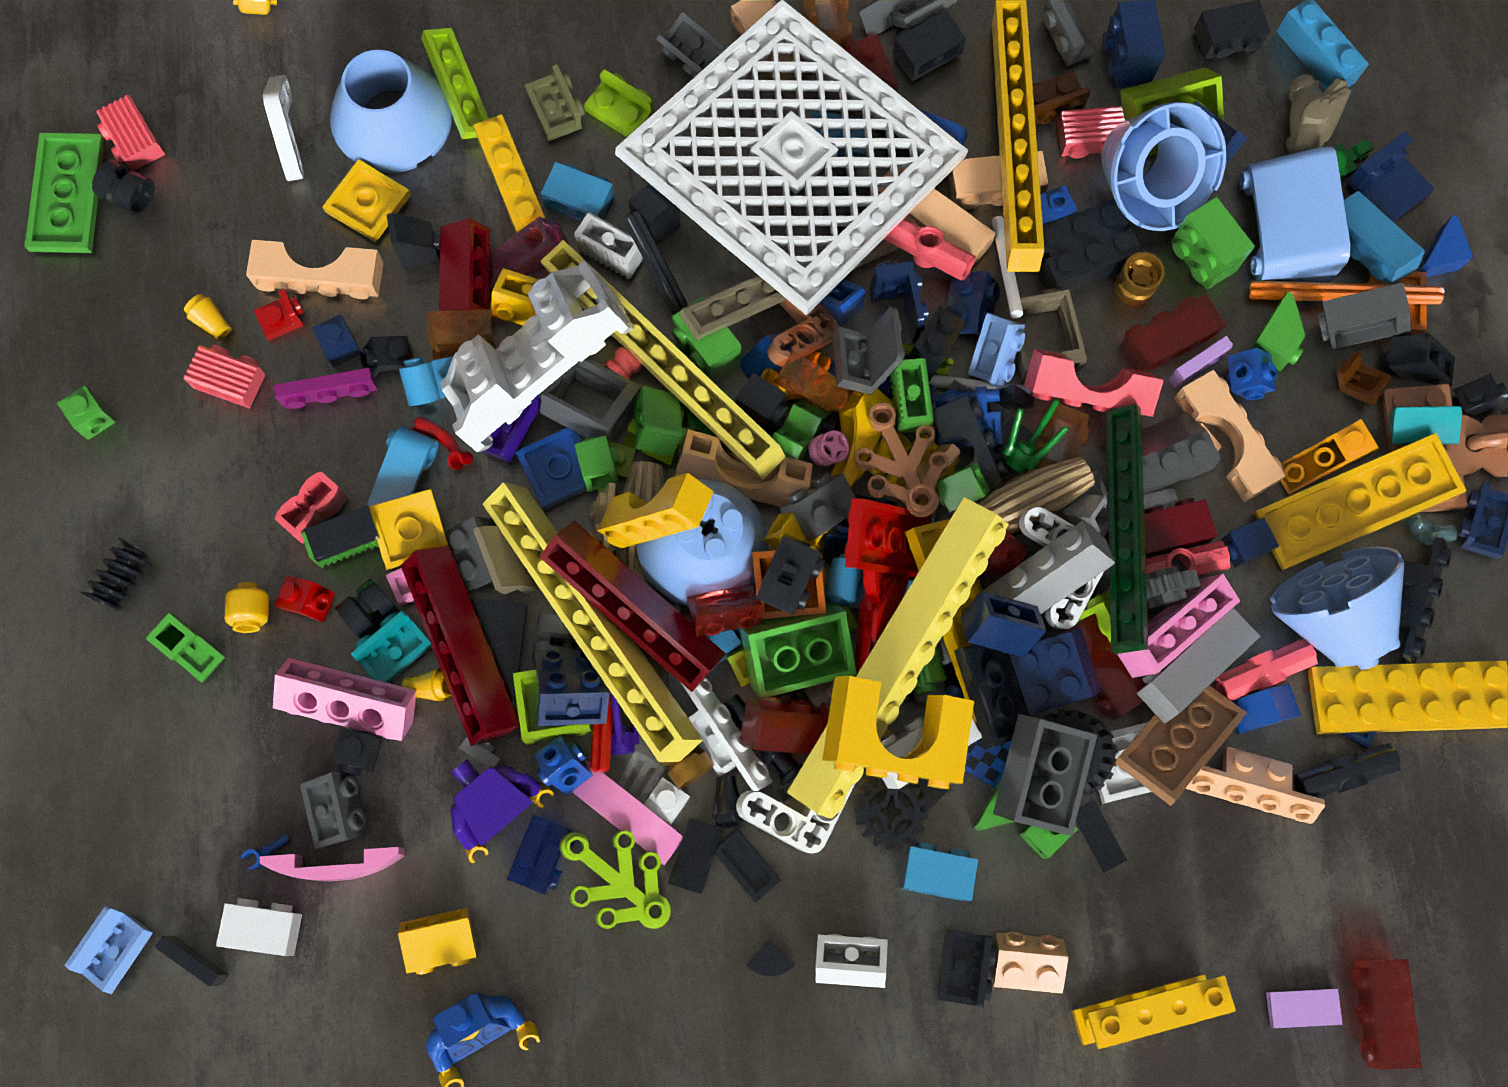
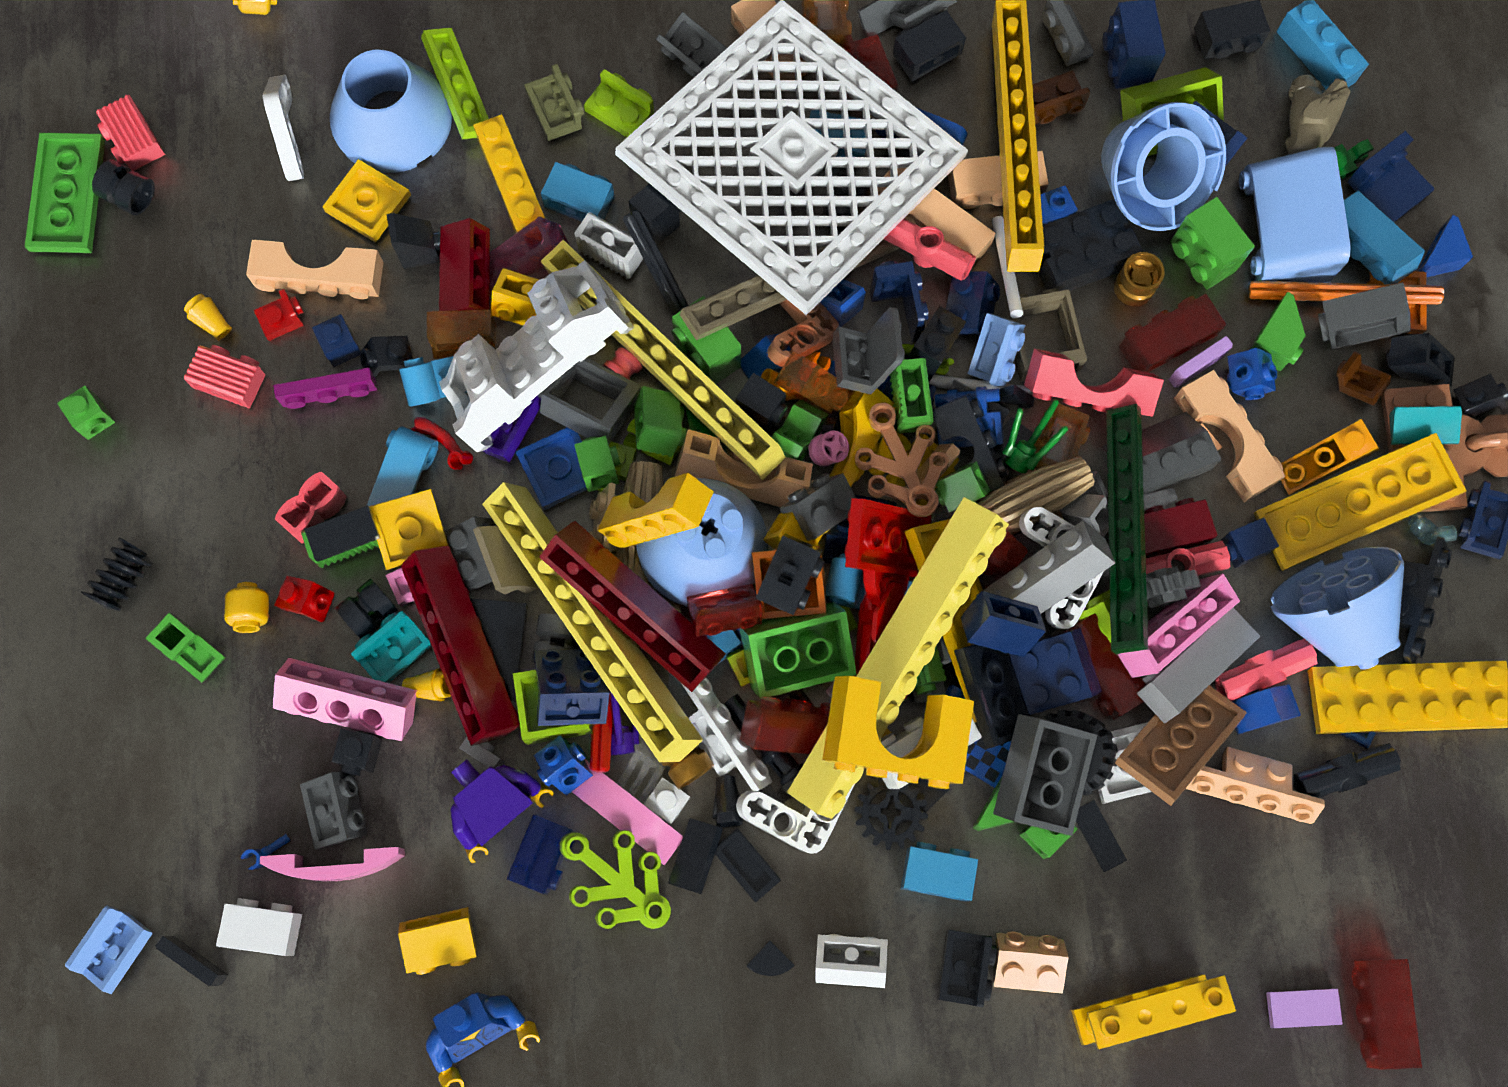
(1086, 129): coral brick -> none

